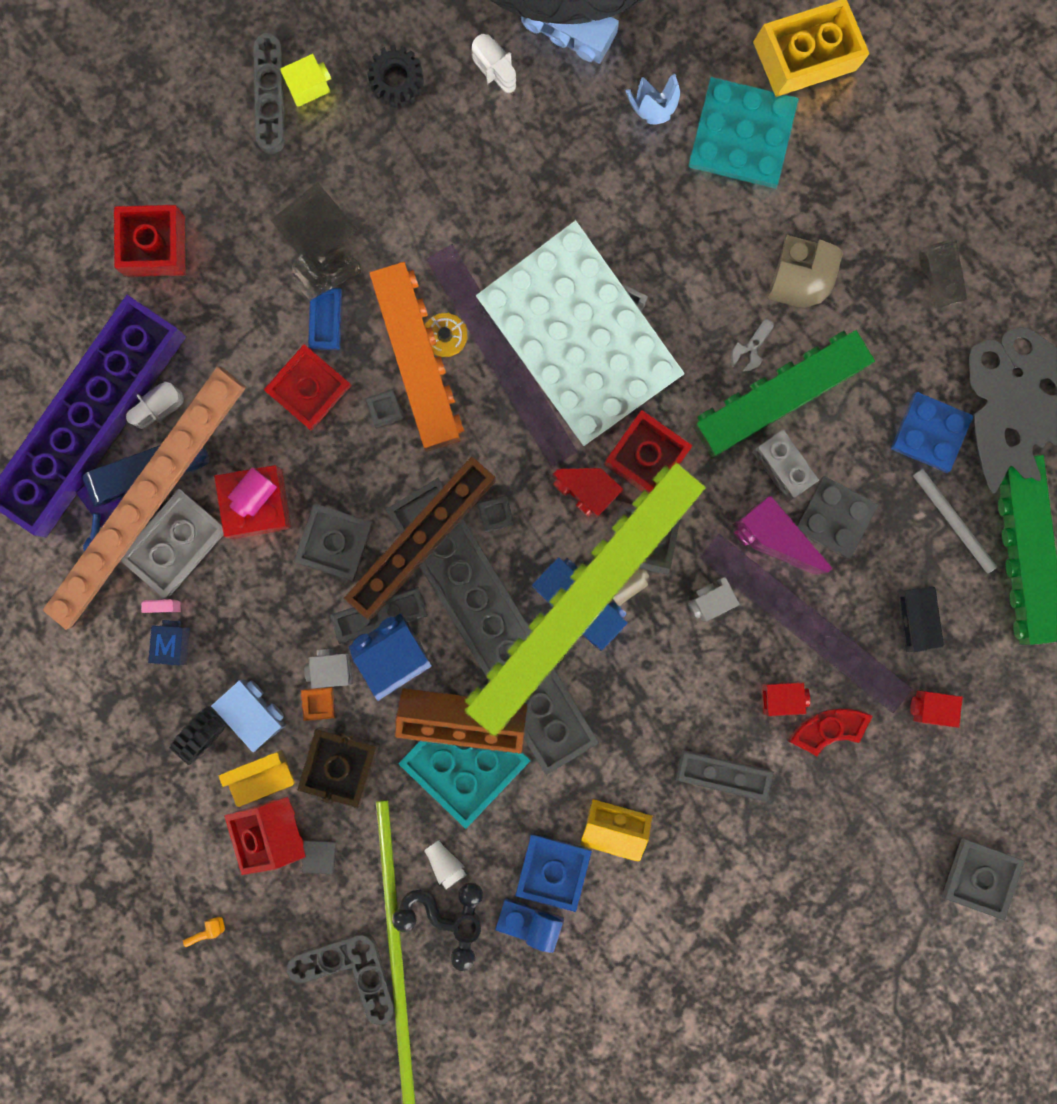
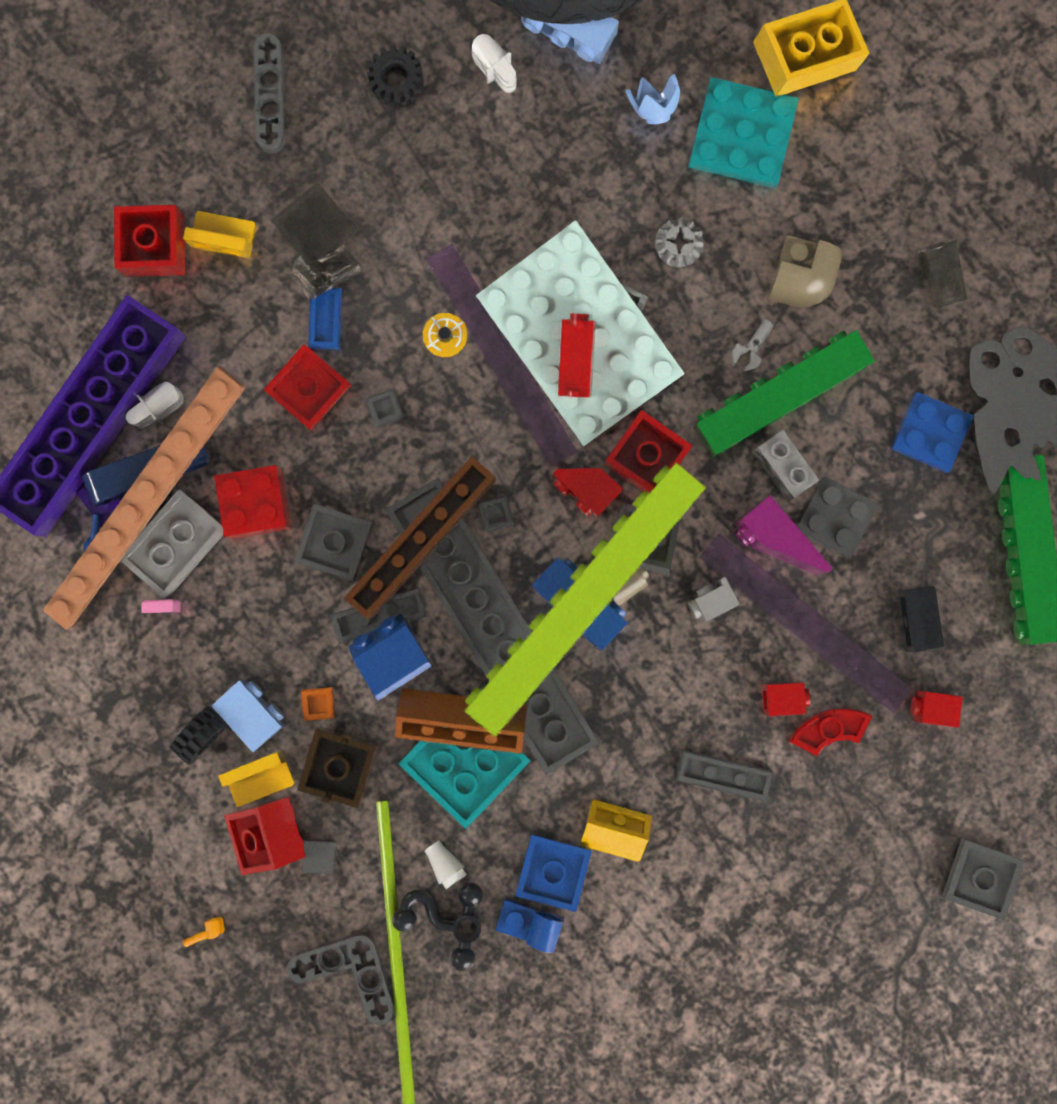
(169, 643): dark blue brick -> none
(221, 234): none -> yellow panel
(251, 493): dark pink brick -> none
(306, 79): neon yellow brick -> none
(329, 669): light grey brick -> none
(415, 356): orange brick -> none
(576, 356): none -> red brick
(668, 251): none -> light grey gear
(955, 521): light grey bar -> none

